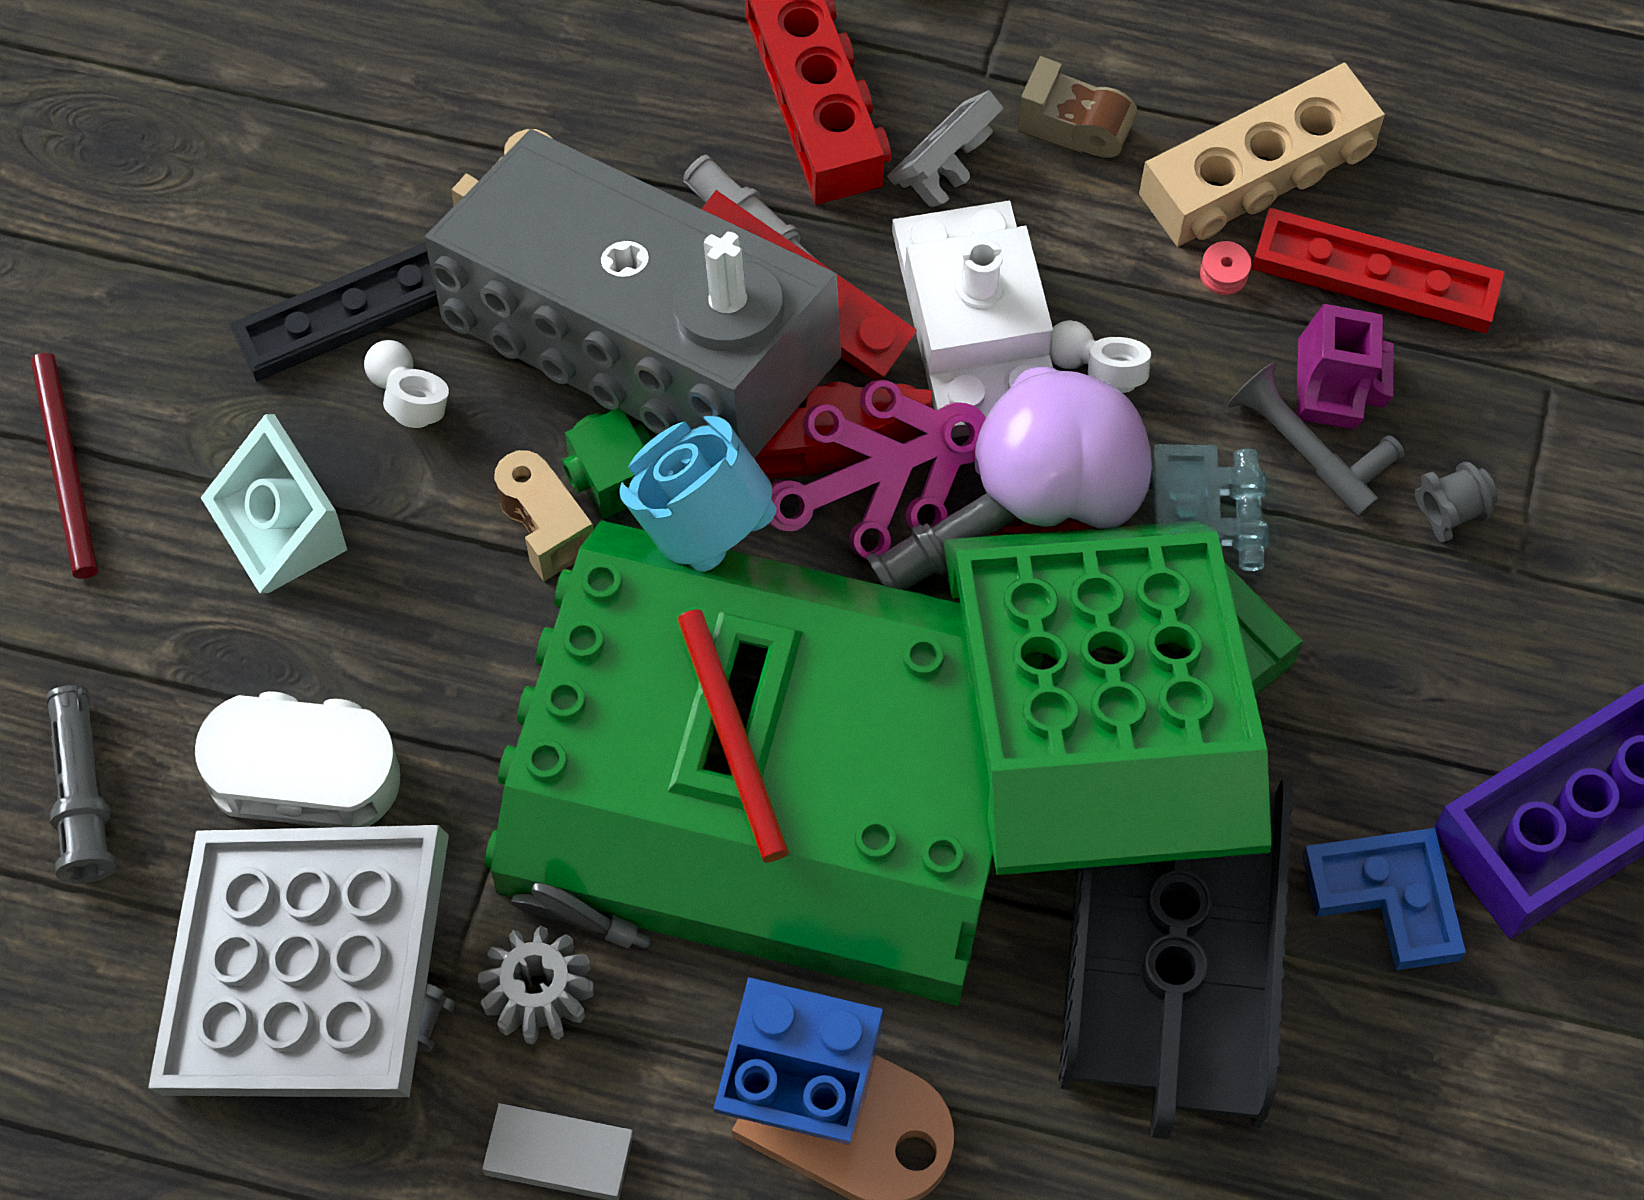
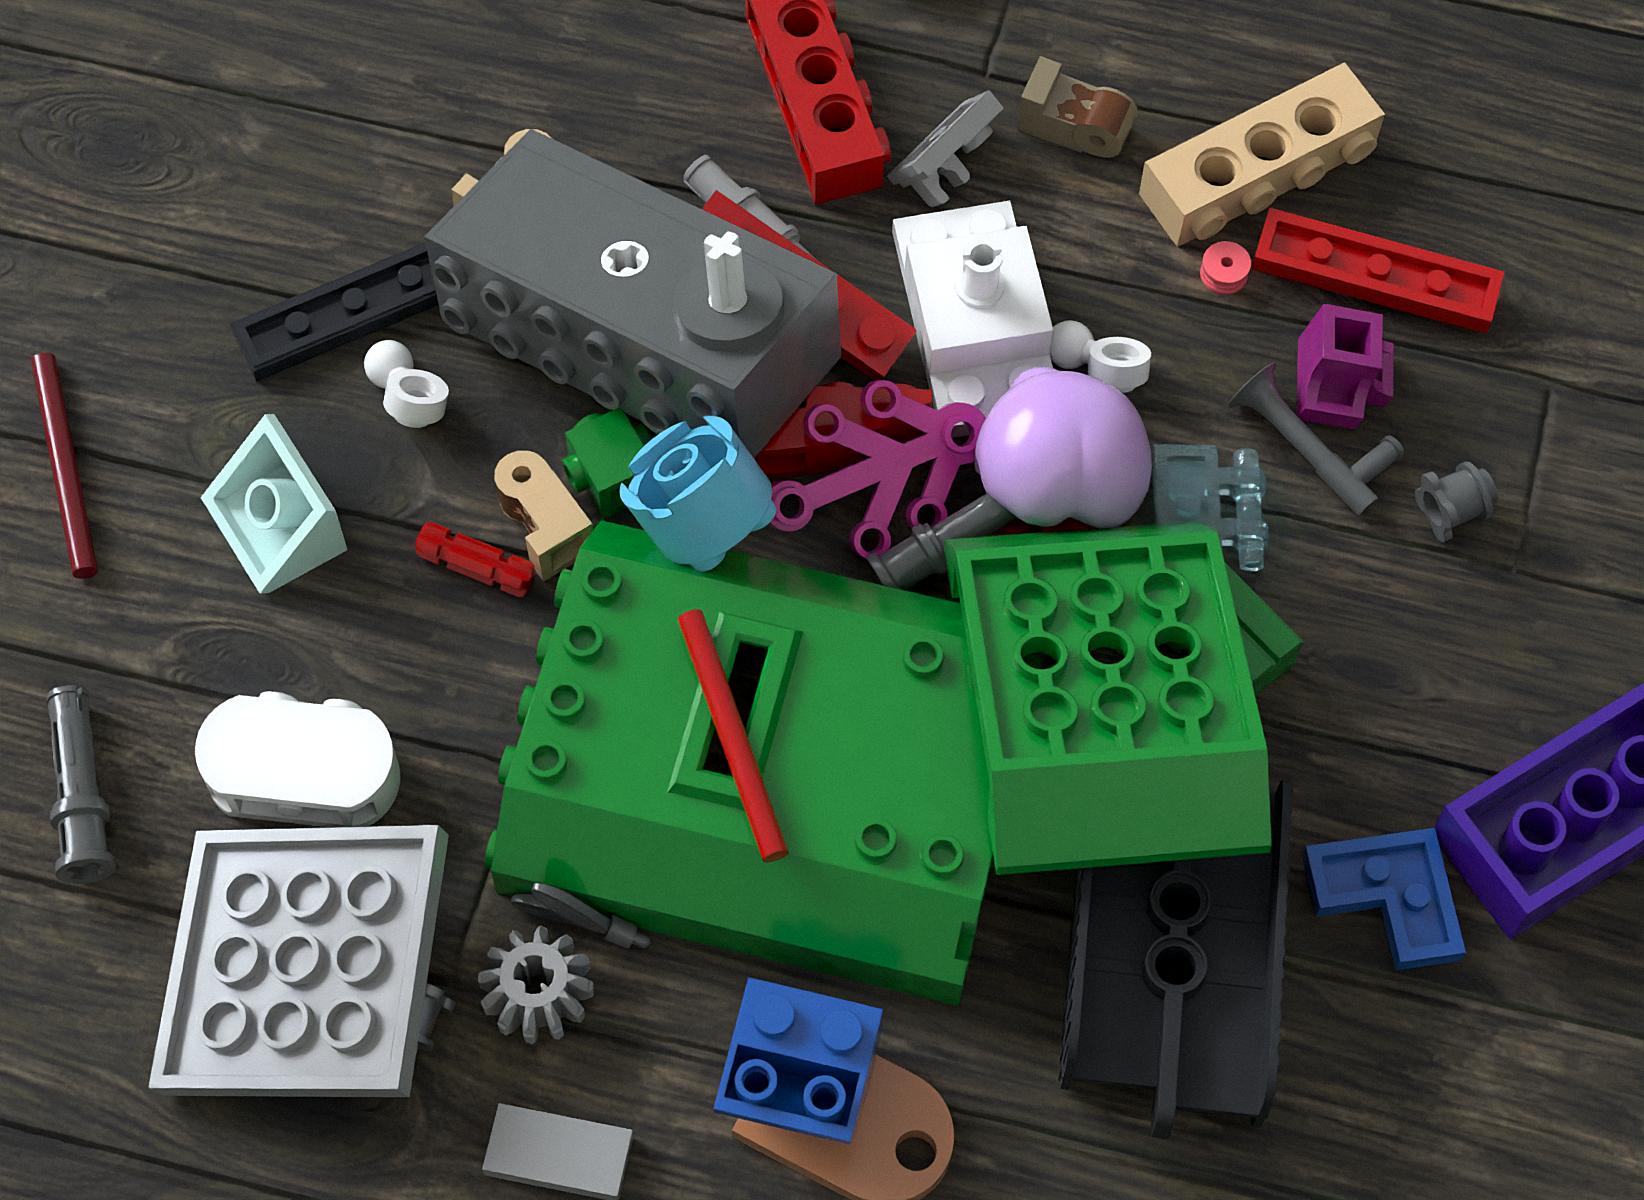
(475, 559): none -> red axle

